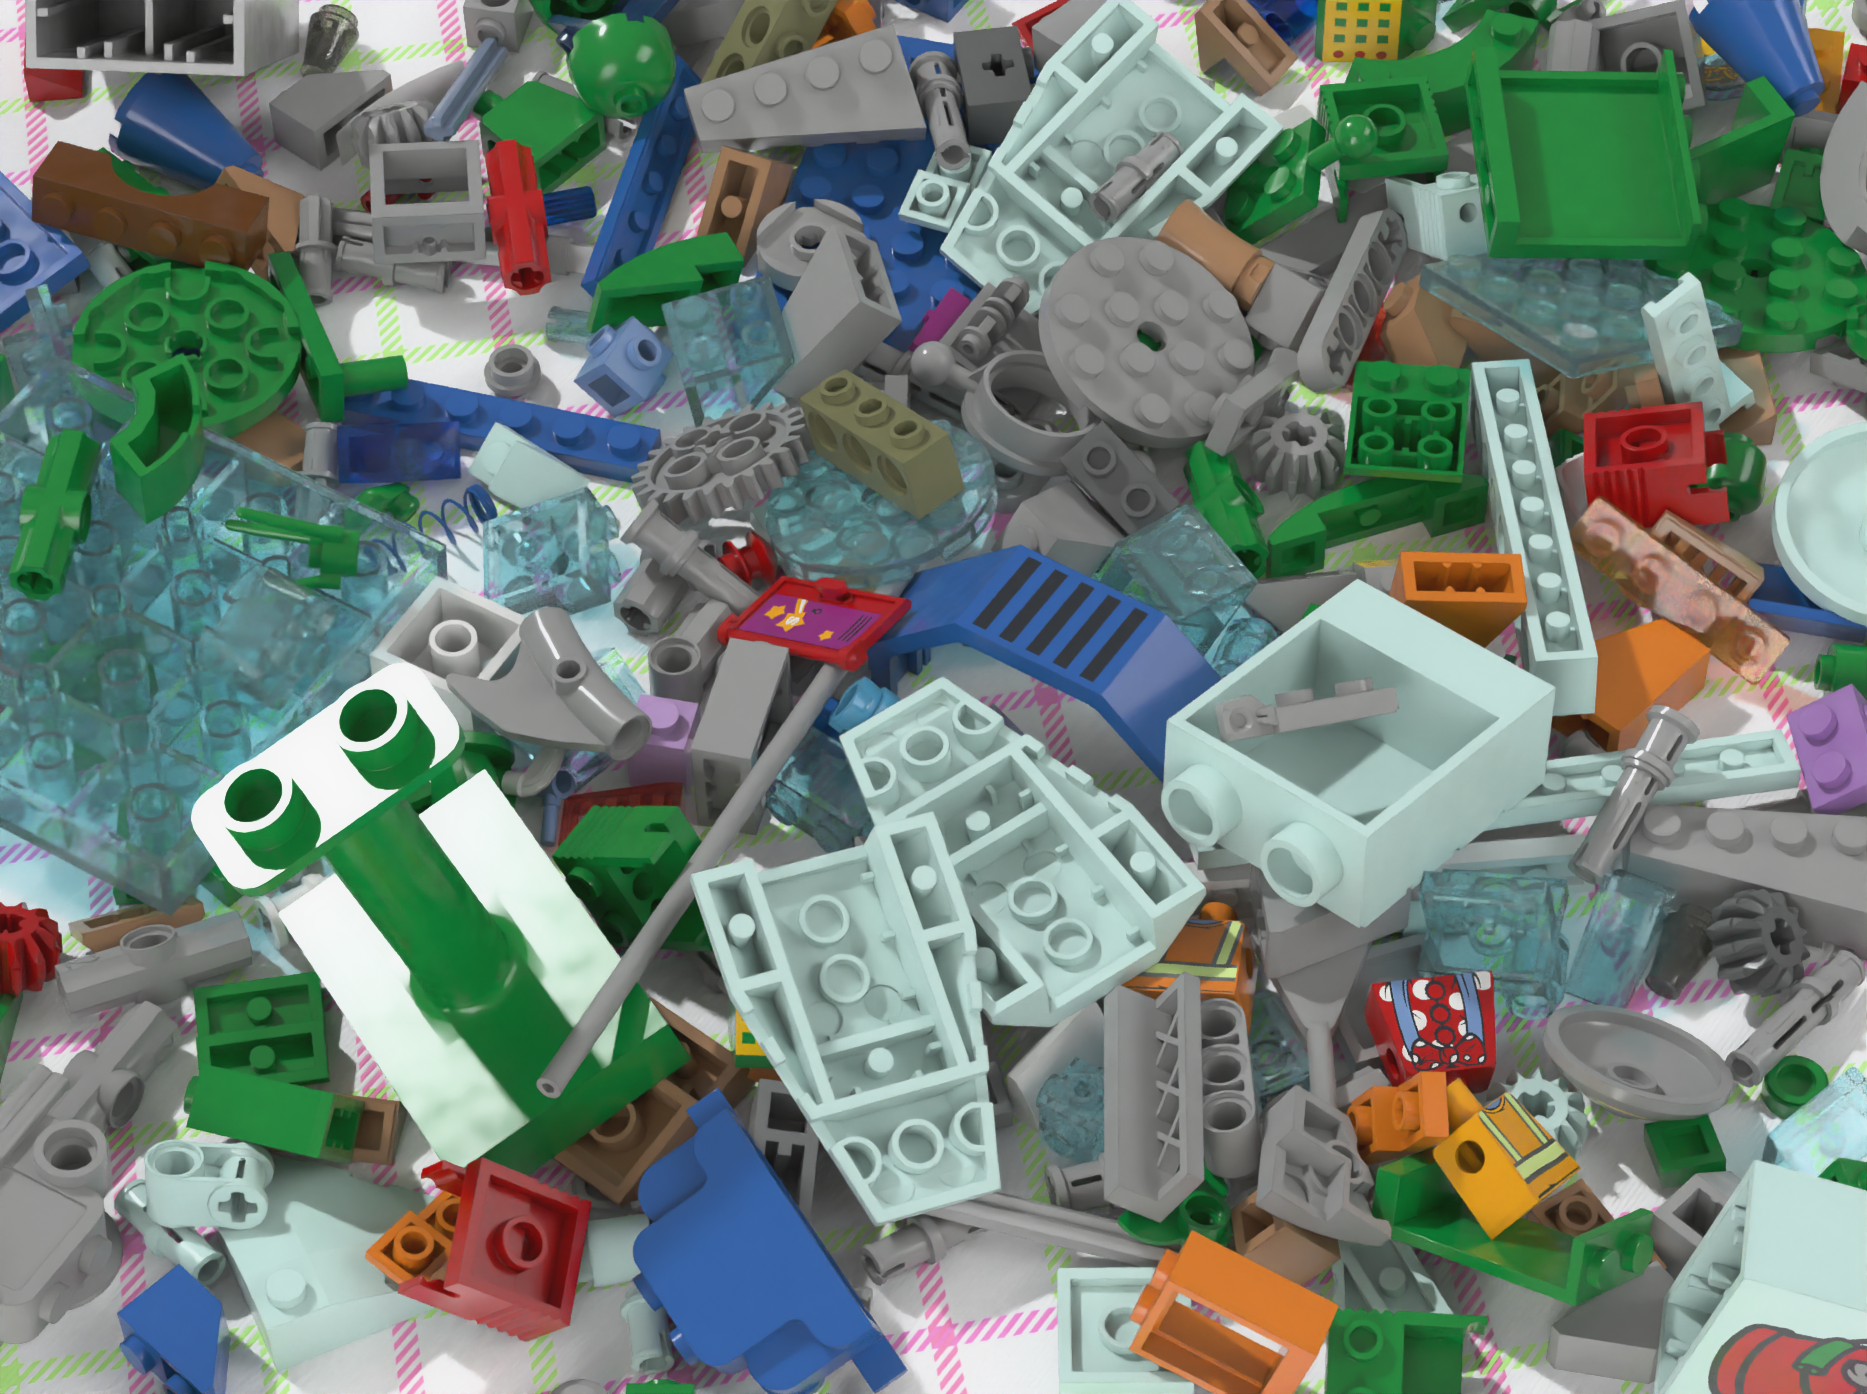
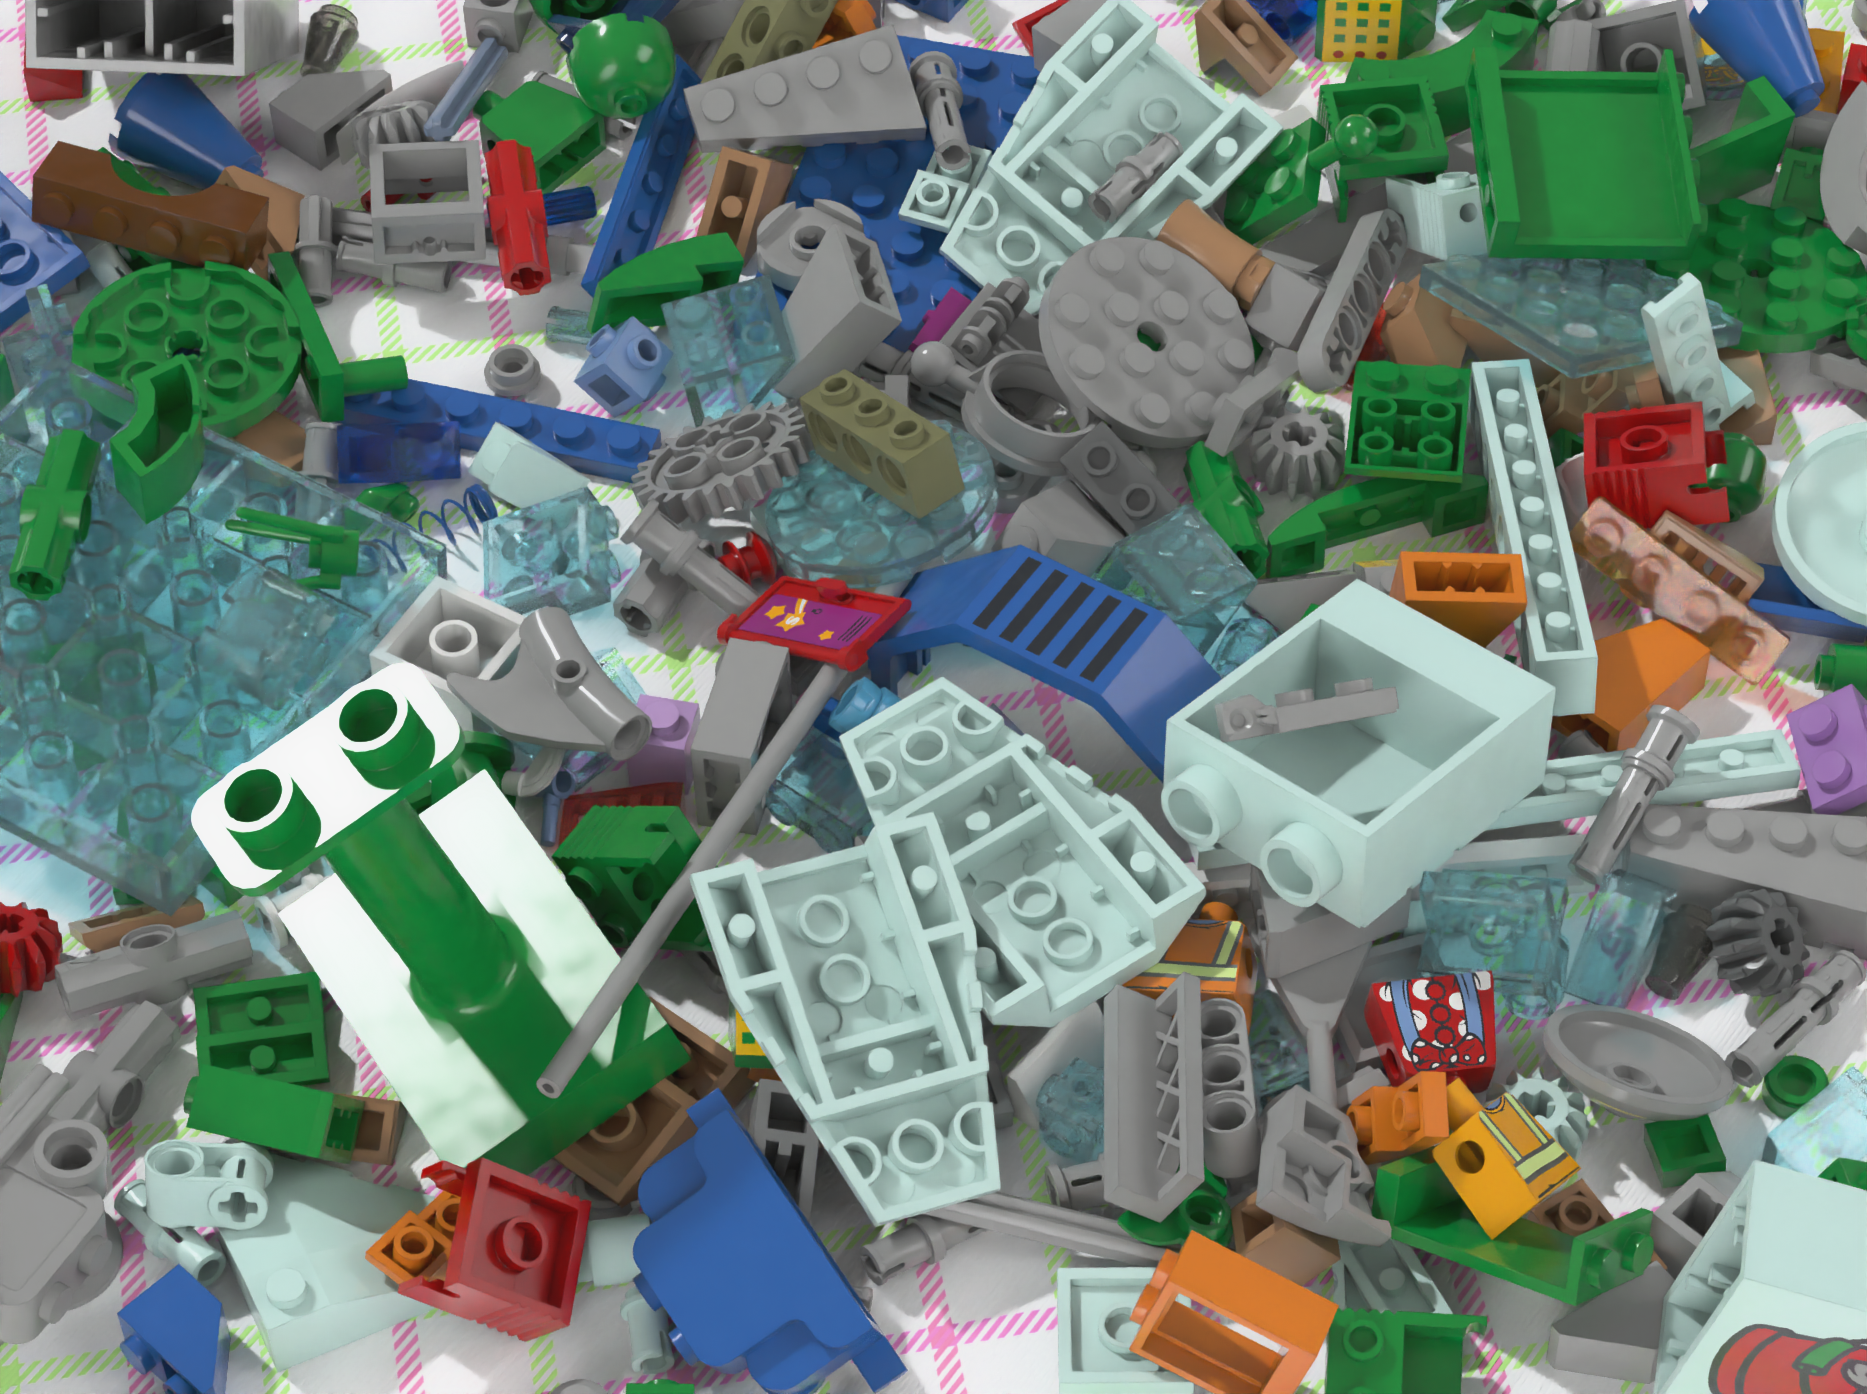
(688, 657): light grey piece -> none
(993, 80): dark grey brick -> none

